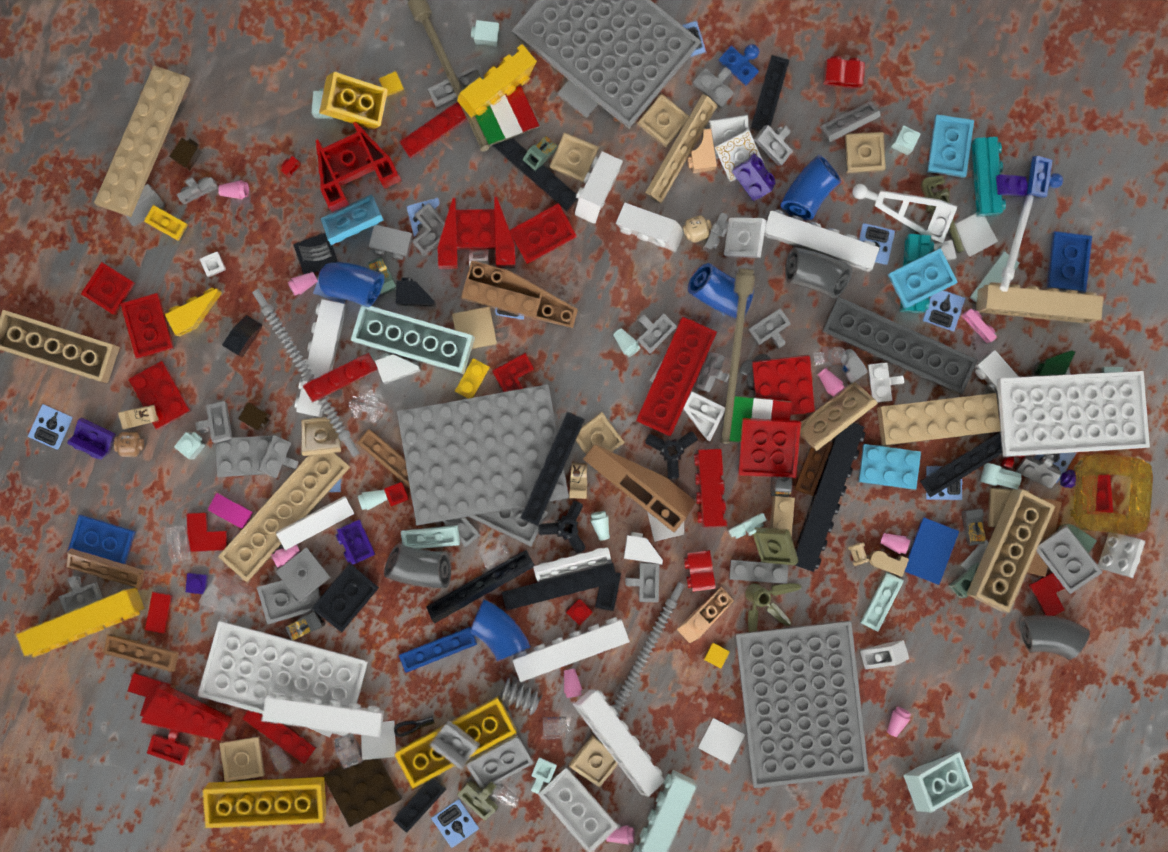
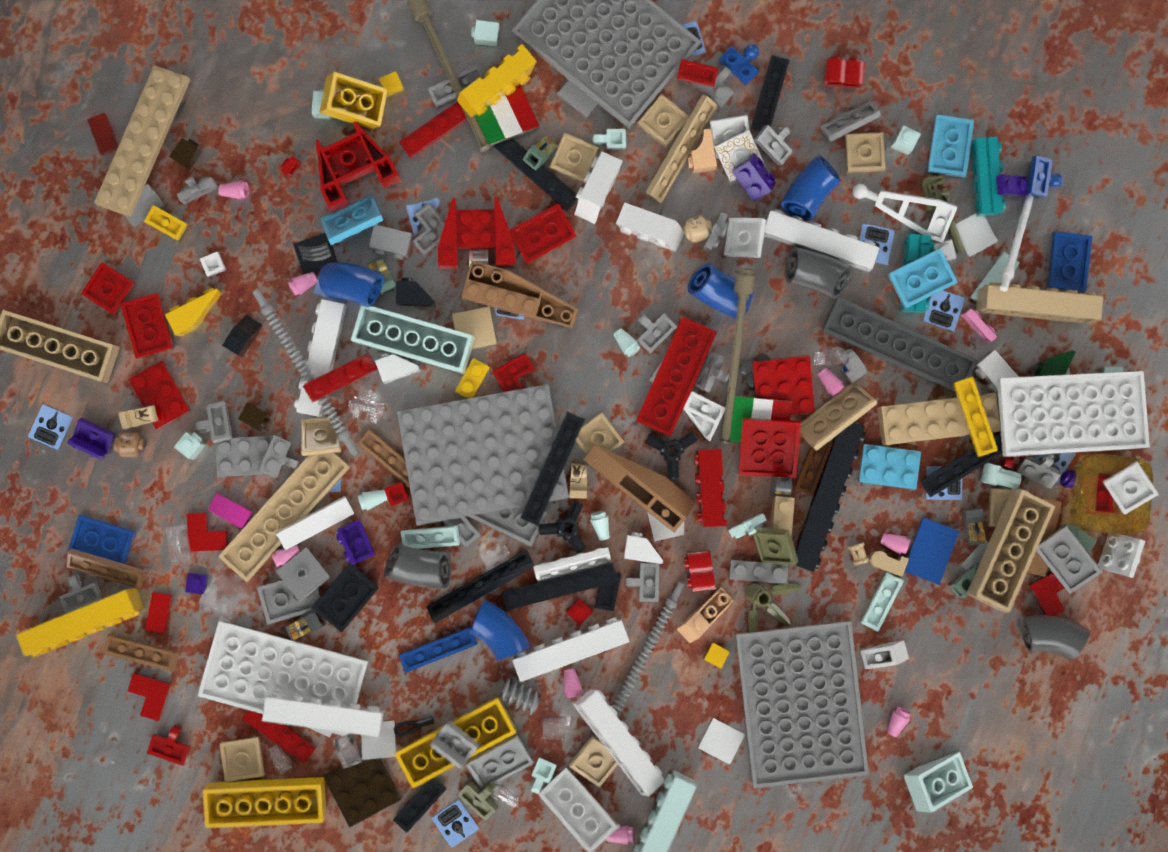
(103, 134): none -> clear red tile
(185, 714): red wedge -> none
(613, 139): none -> light aqua plate
(697, 73): none -> red tile
(770, 328): light grey plate -> none
(880, 382): white plate -> none
(975, 416): none -> yellow plate
(1130, 487): none -> white plate

